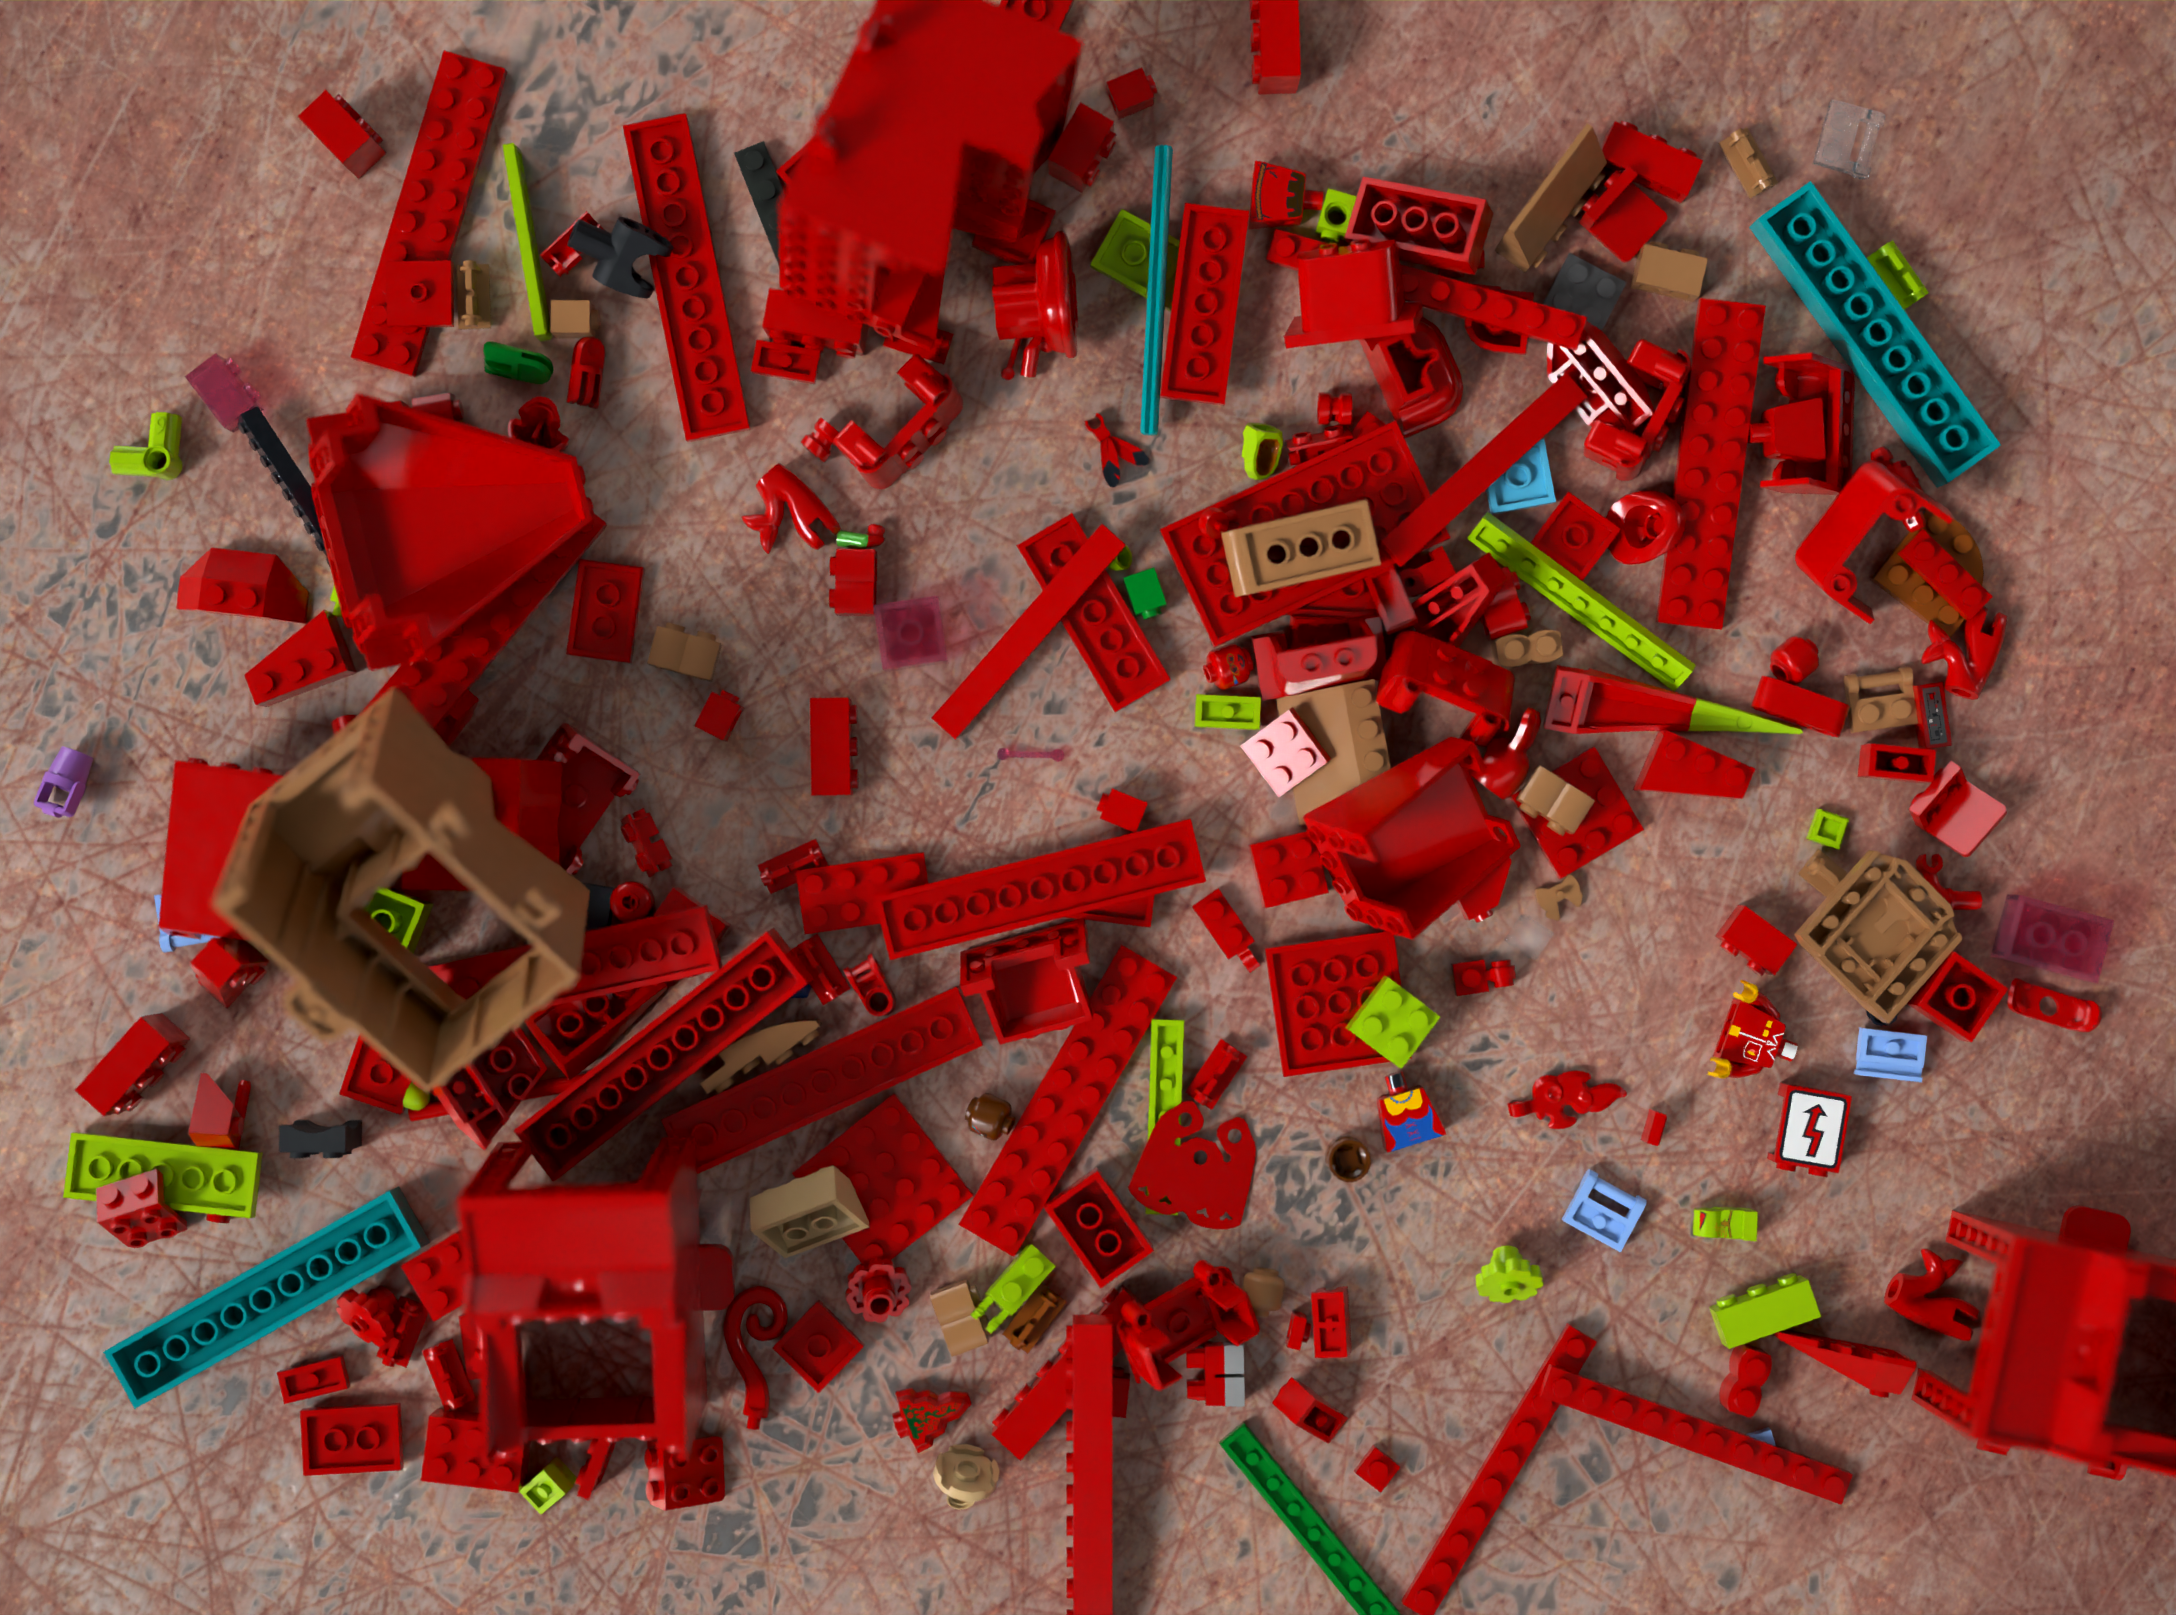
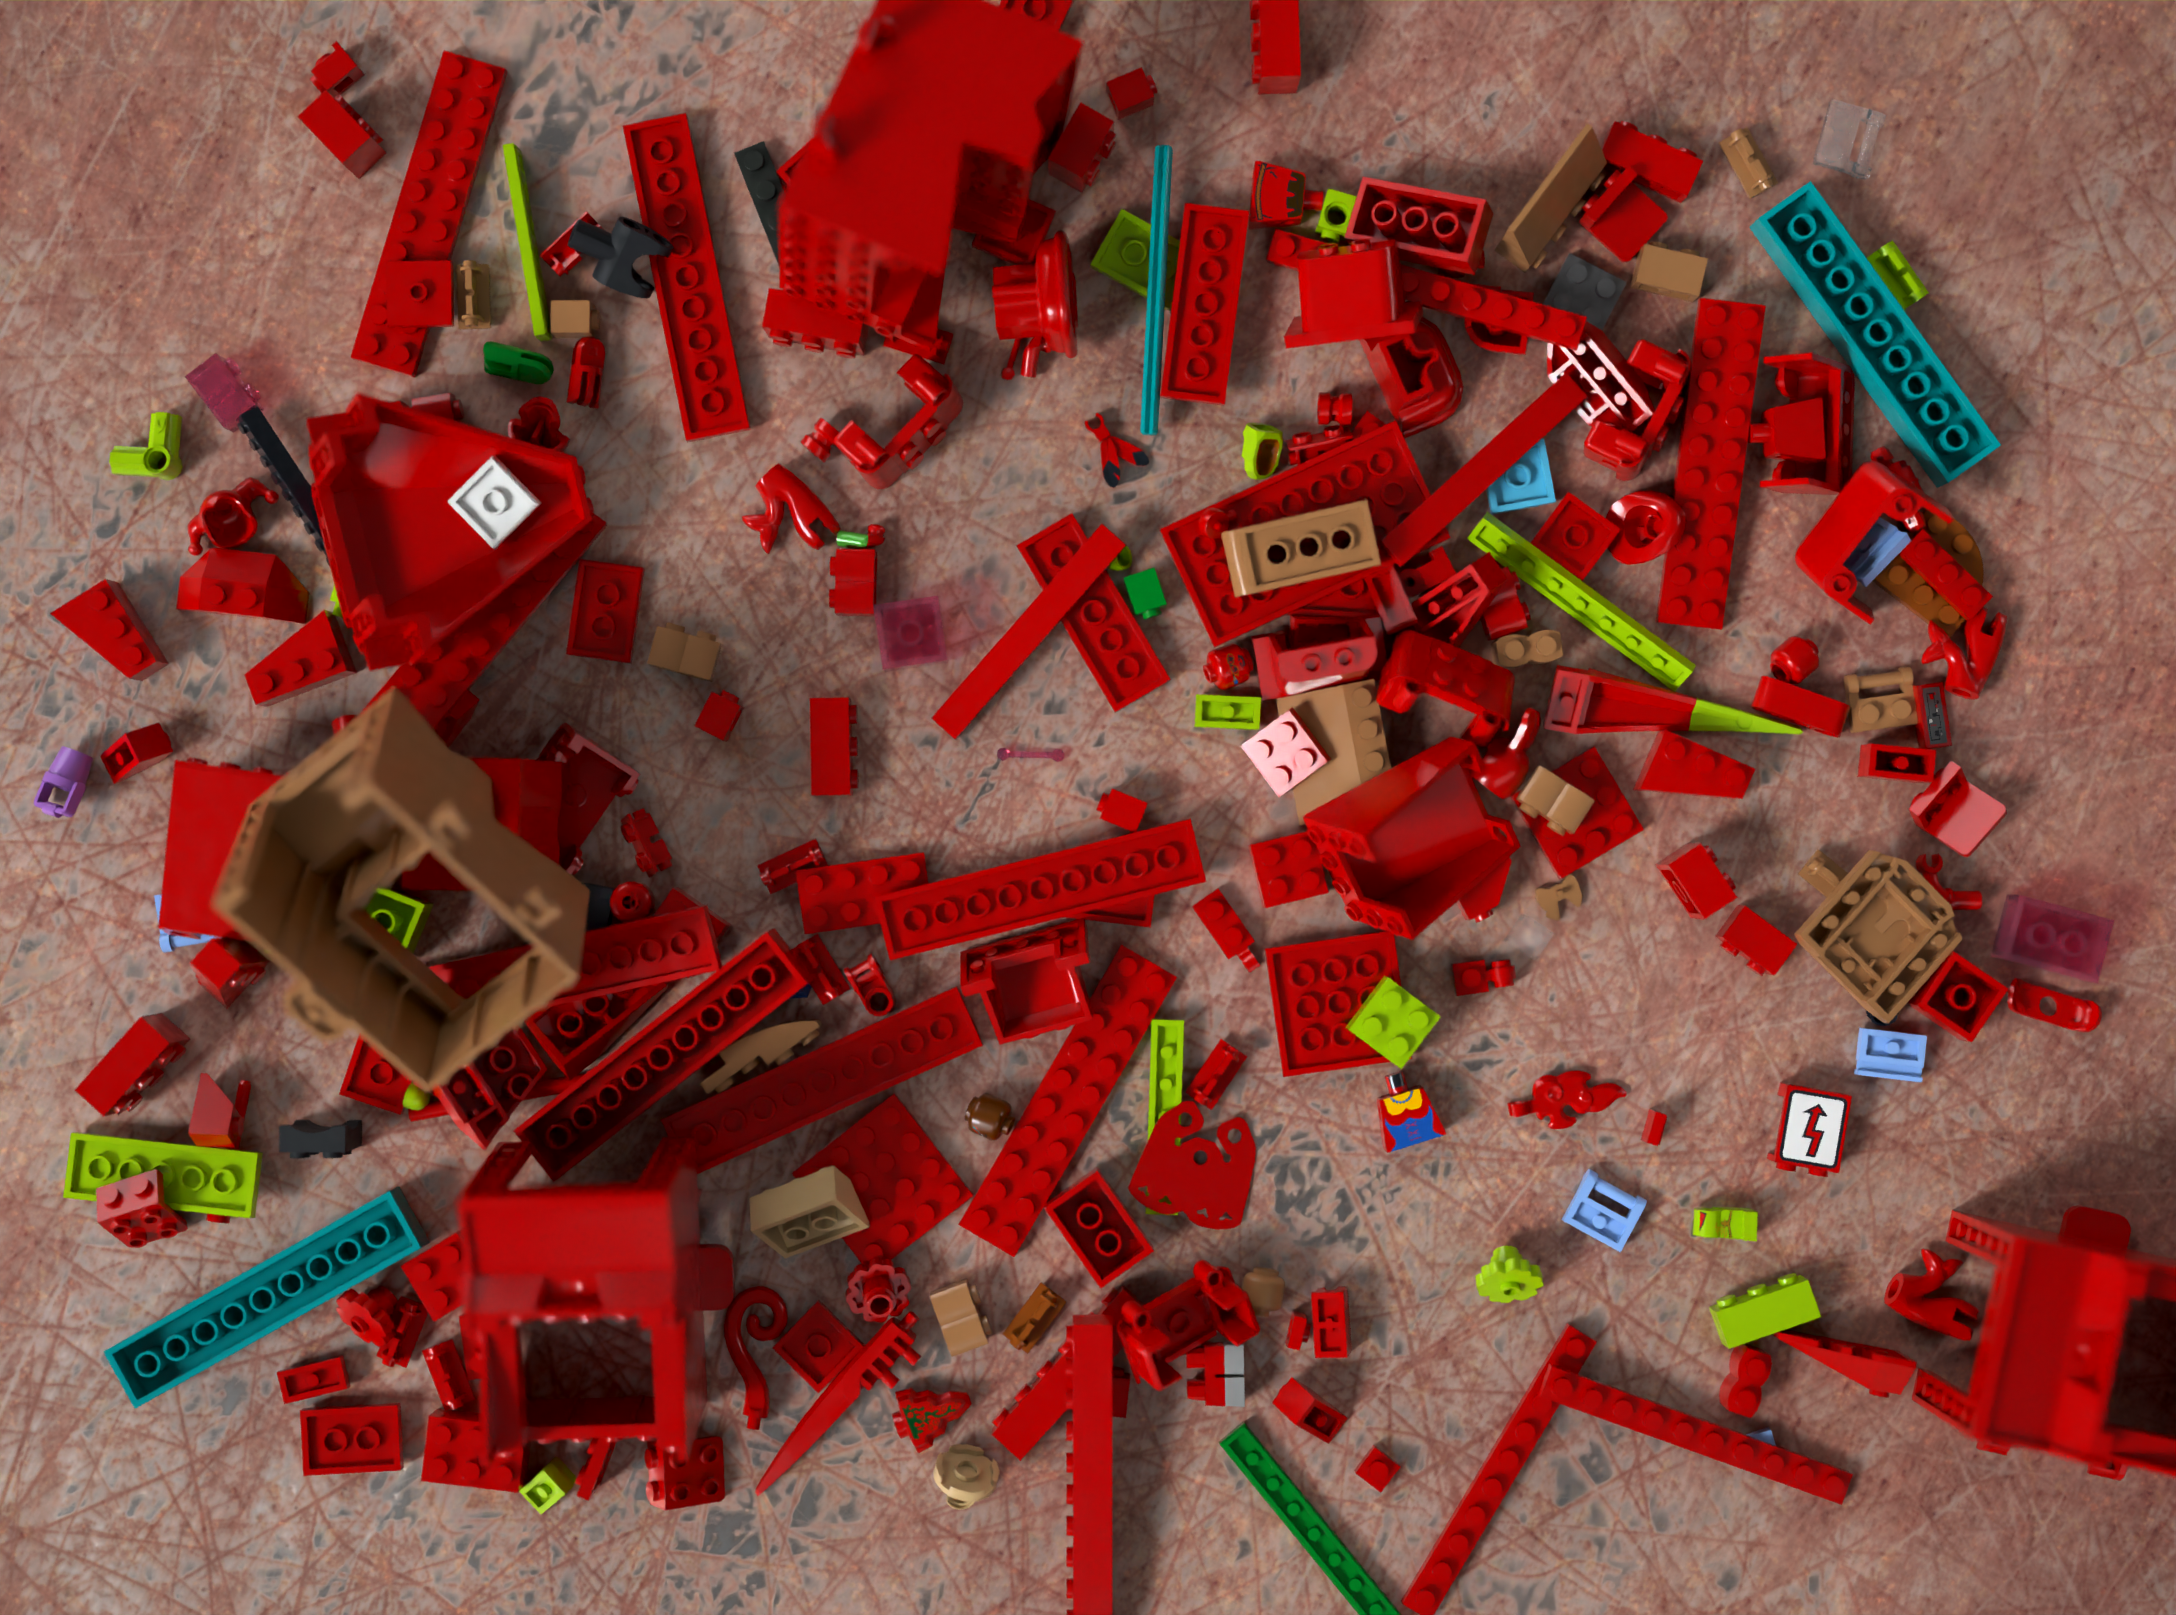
(113, 629): none -> red wedge
(136, 752): none -> red slope
(228, 516): none -> red piece
(335, 72): none -> red brick
(494, 502): none -> white tile
(786, 361): red plate -> none
(862, 1371): none -> red piece
(1015, 1285): lime hinge -> none
(1347, 1158): reddish brown wheel -> none
(1697, 880): none -> red brick
(1750, 1036): red torso -> none
(1827, 829): lime tile -> none
(1876, 551): none -> light blue plate

